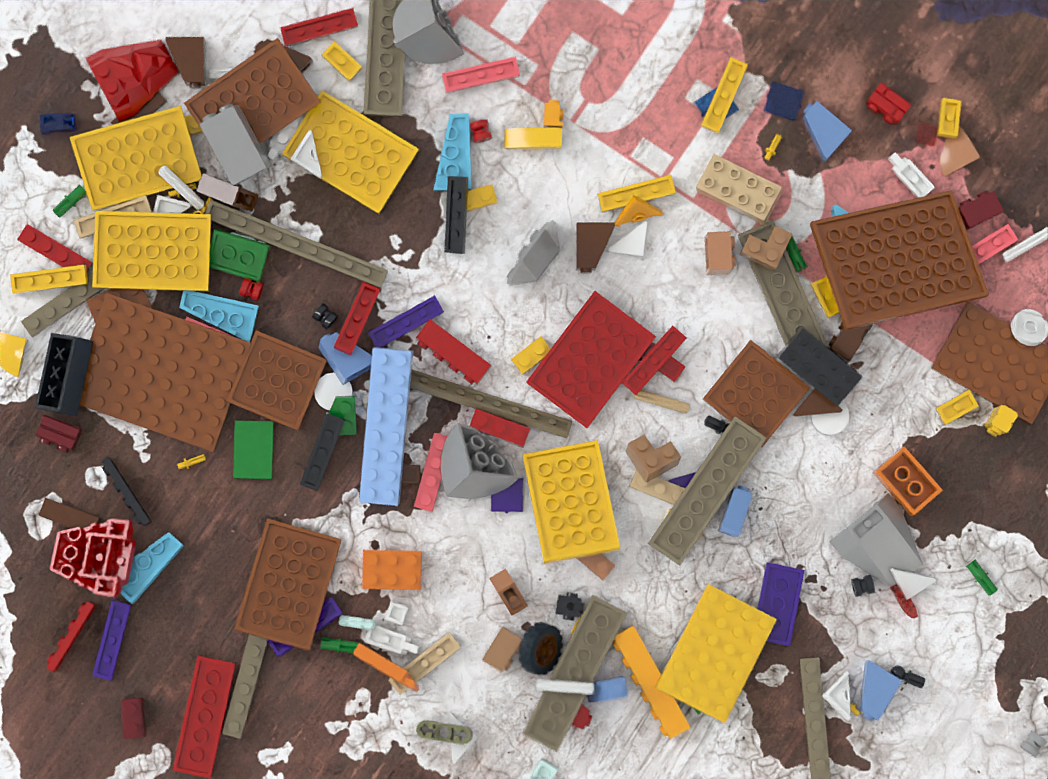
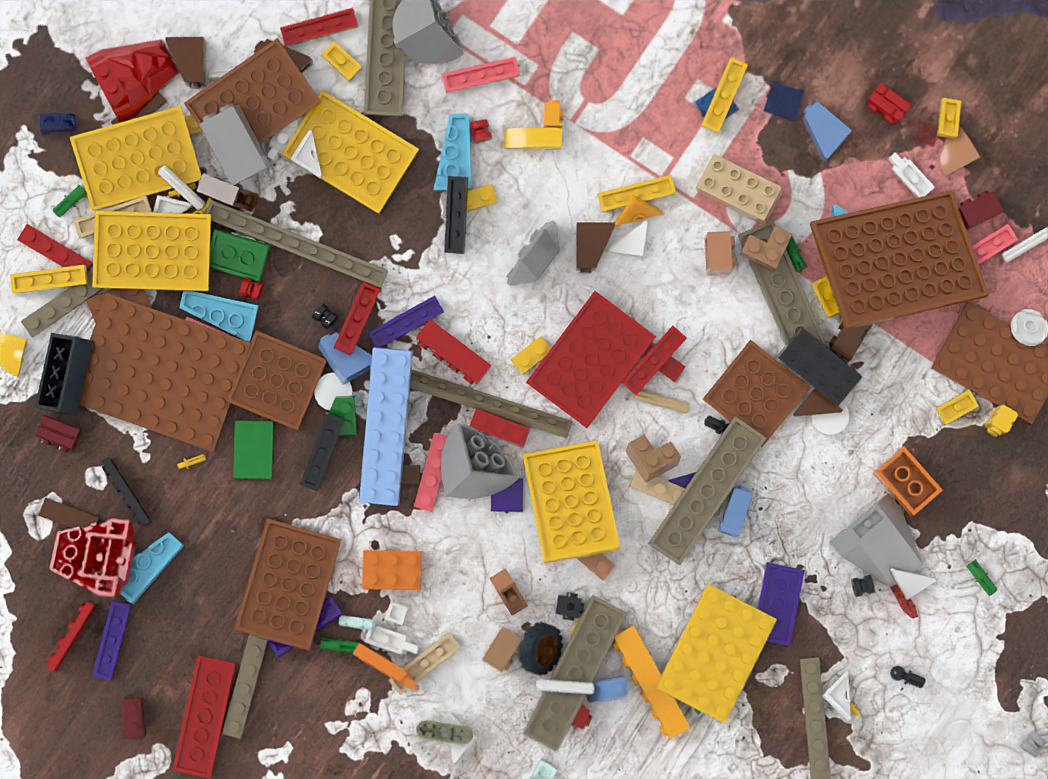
(771, 150): yellow piece -> none
(877, 690): medium blue slope -> none

